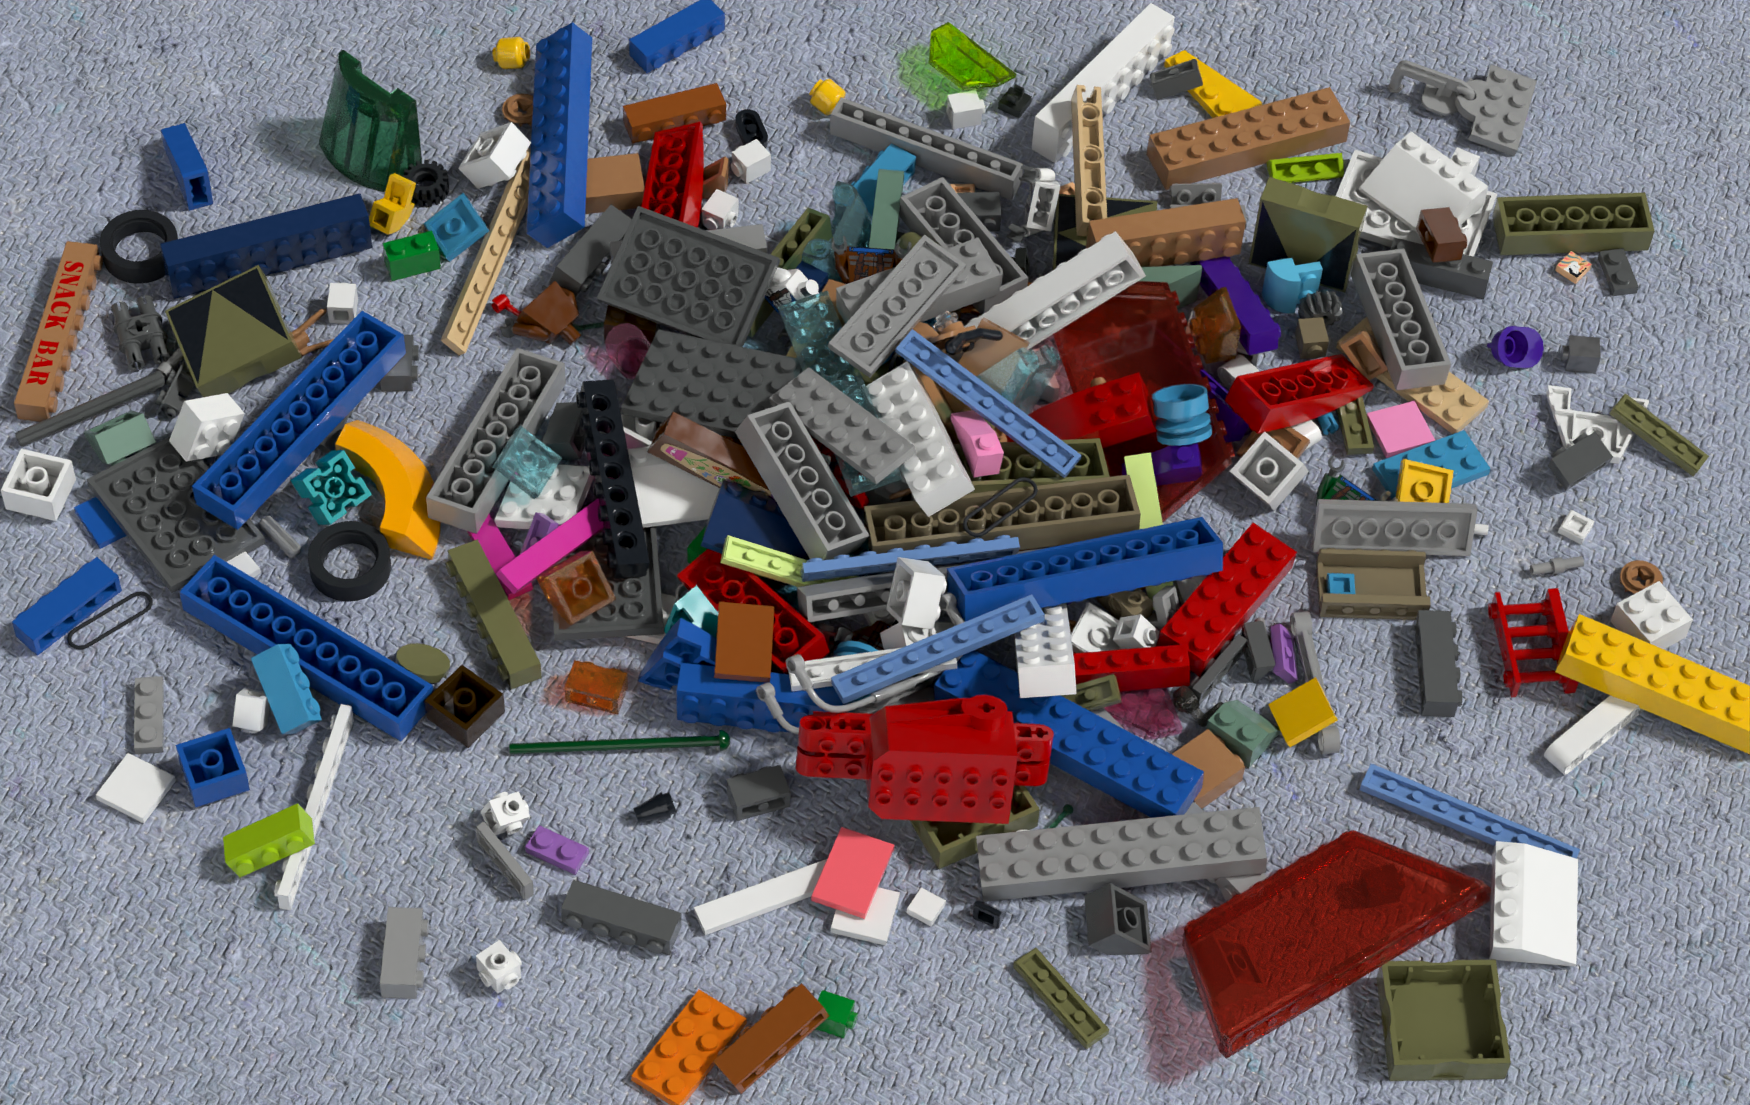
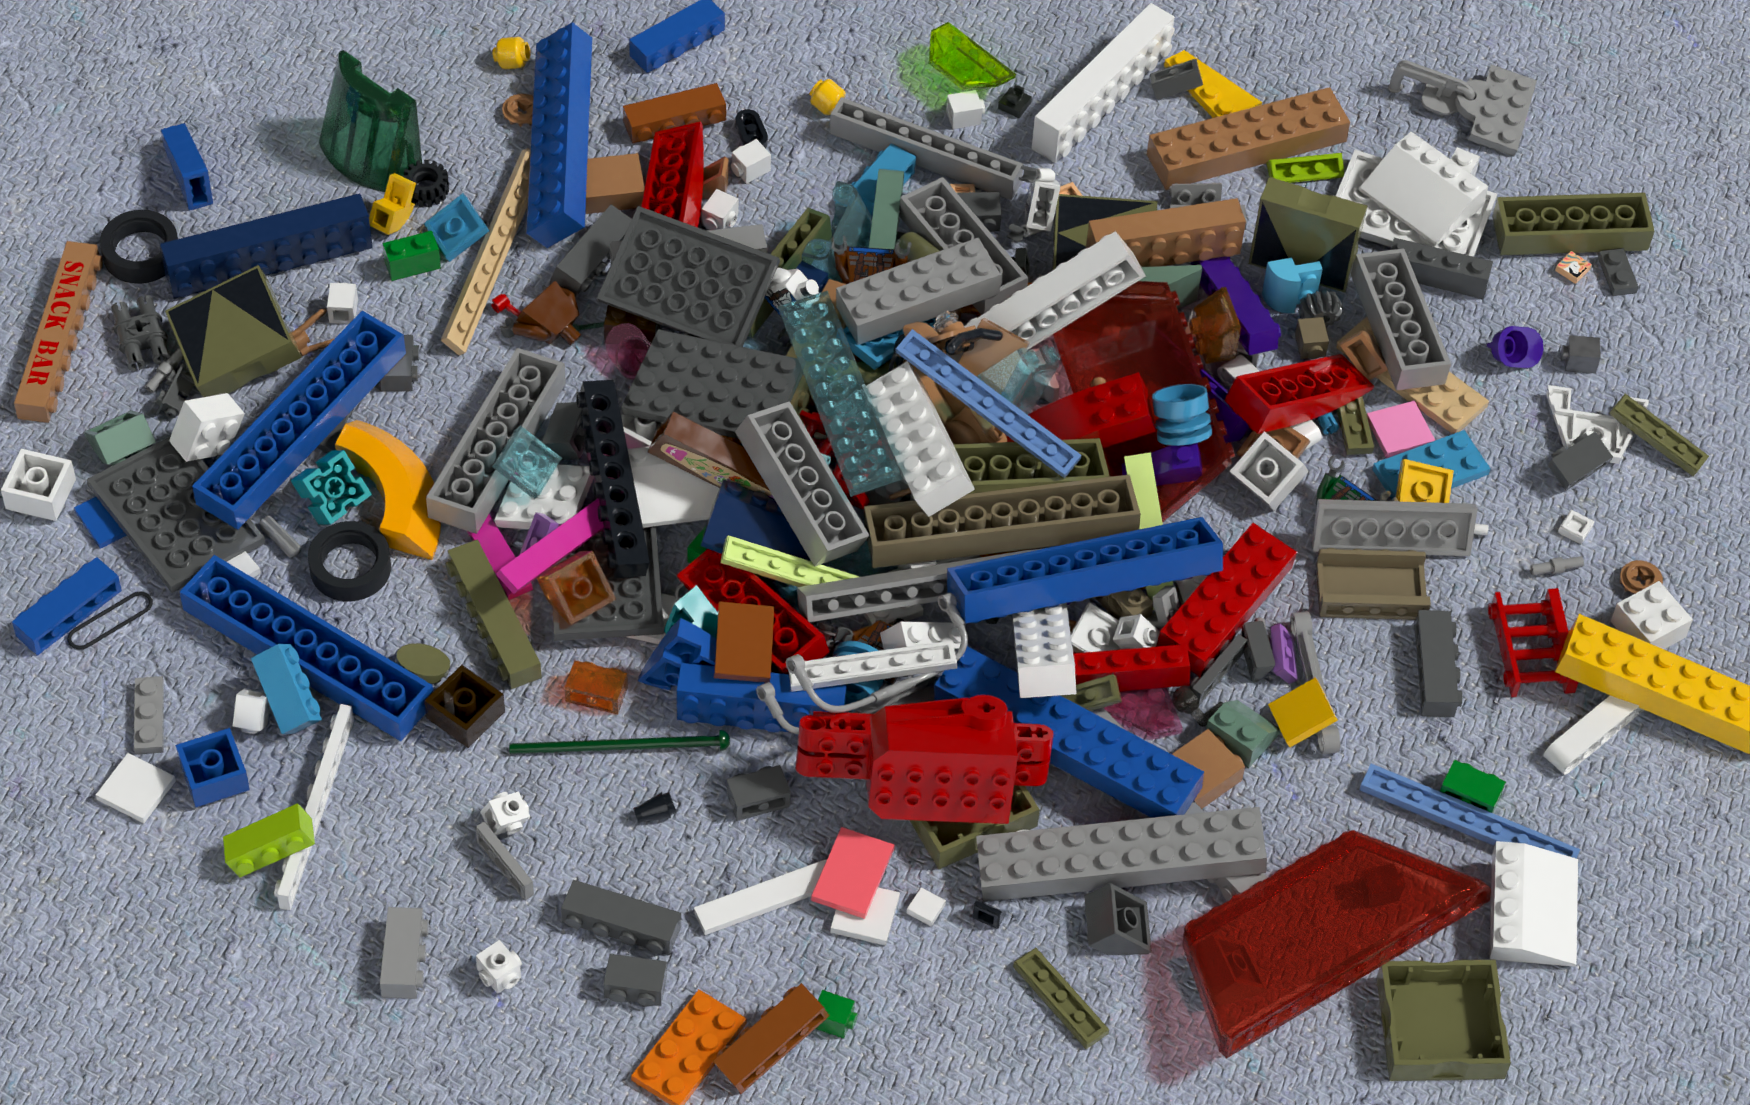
(90, 408): dark grey axle -> none
(495, 155): white brick -> none
(557, 850): medium lavender plate -> none
(635, 980): none -> dark grey brick
(845, 426): light grey plate -> none
(871, 562): medium blue plate -> none
(896, 306): light grey plate -> none
(916, 593): white brick -> none
(937, 649): medium blue plate -> none
(978, 443): bright pink slope -> none
(1006, 515): black piece -> none
(1067, 810): clear green hinge -> none
(1088, 158): tan piece -> none
(1340, 583): dark azure tile -> none
(1441, 234): reddish brown brick -> none
(1473, 786): none -> green brick

